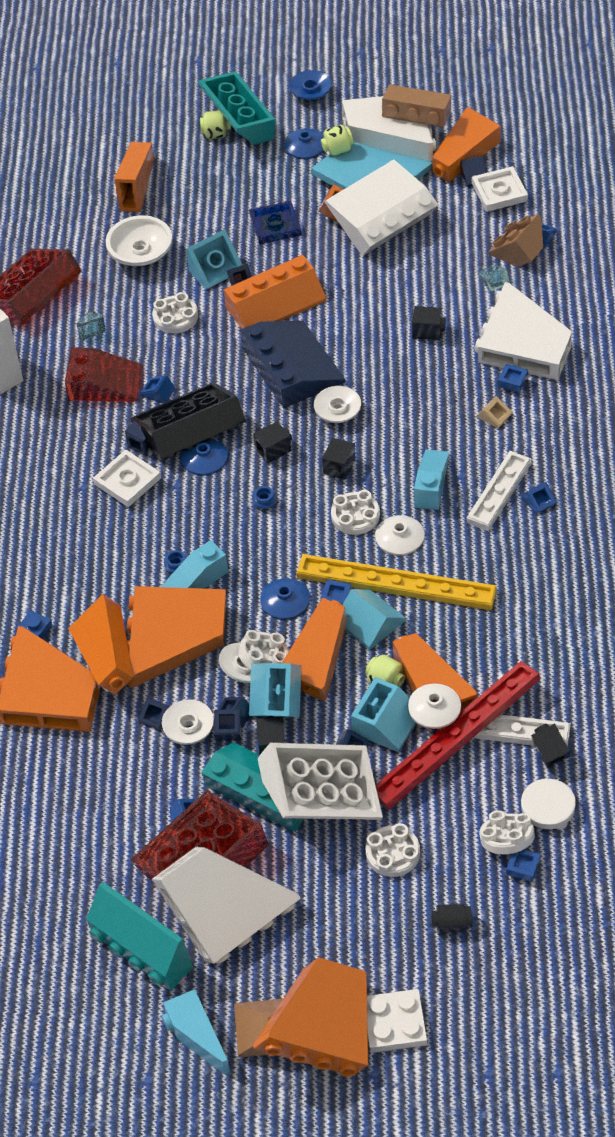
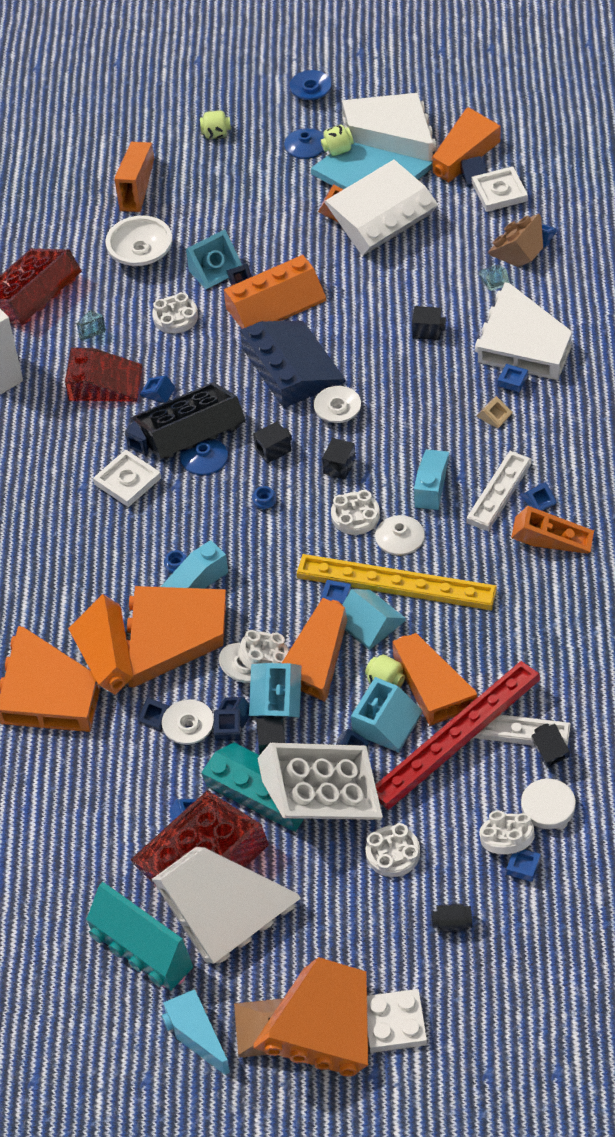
(36, 624): blue plate -> none
(240, 106): teal slope -> none
(275, 222): clear blue tile -> none
(285, 606): blue dish -> none
(416, 105): medium nougat brick -> none
(434, 714): white dish -> none
(551, 532): none -> orange slope

